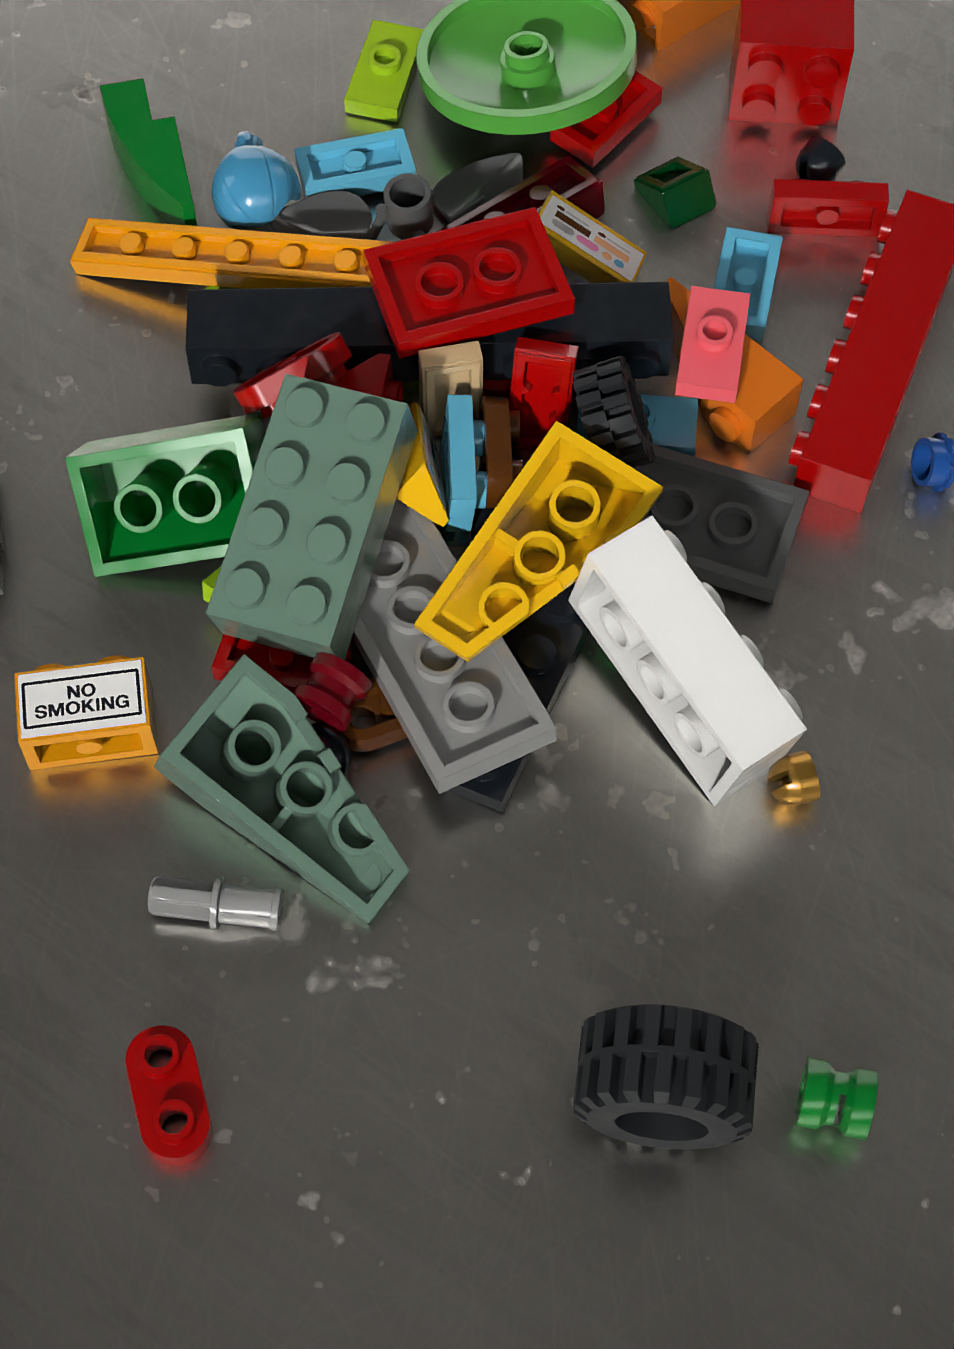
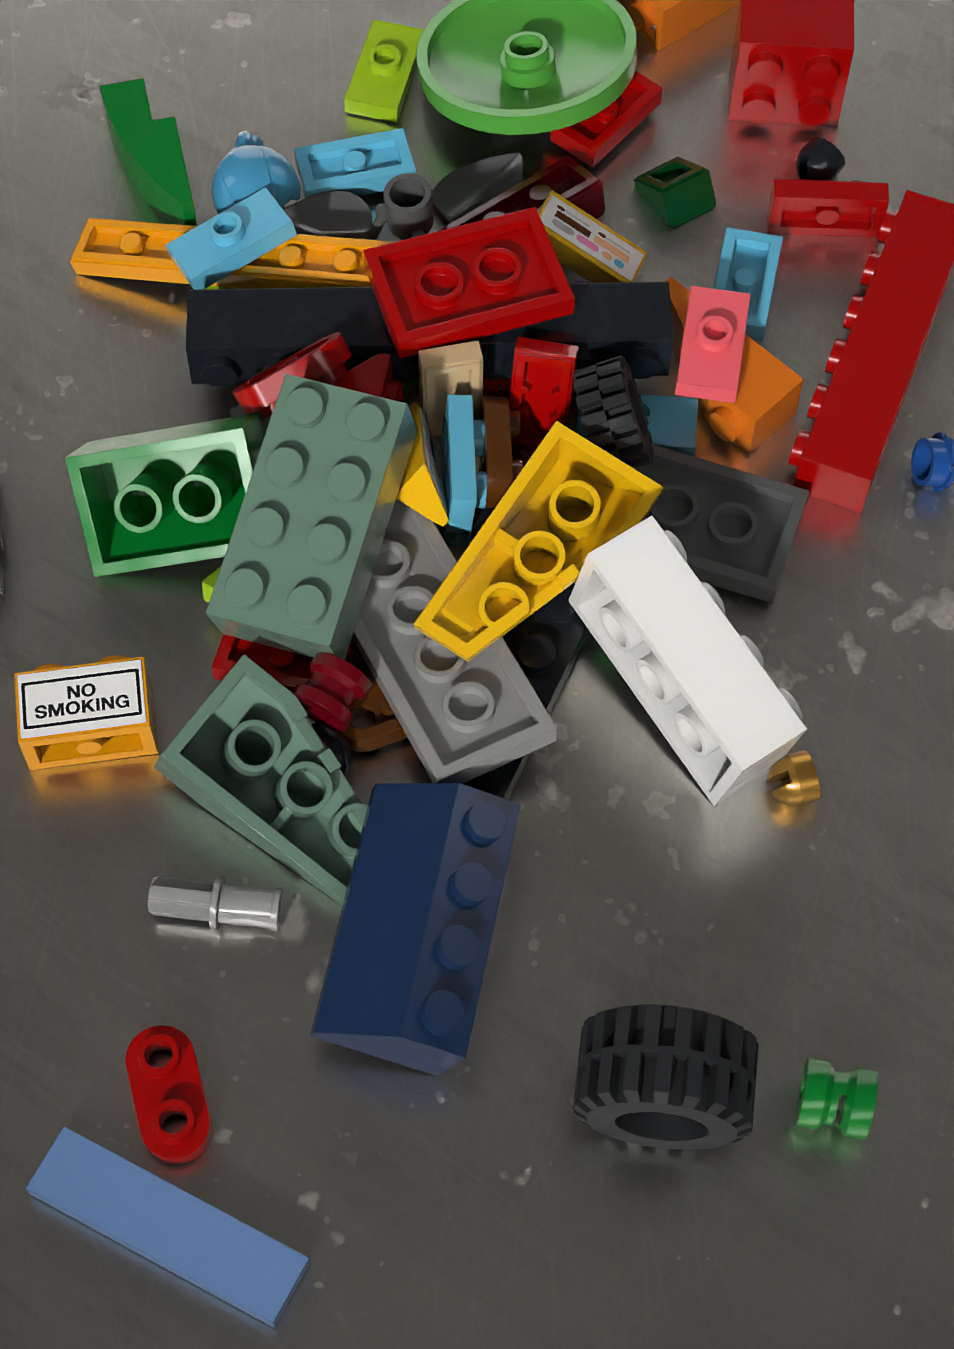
(169, 1226): none -> medium blue tile
(231, 239): none -> medium azure plate
(417, 924): none -> dark blue slope

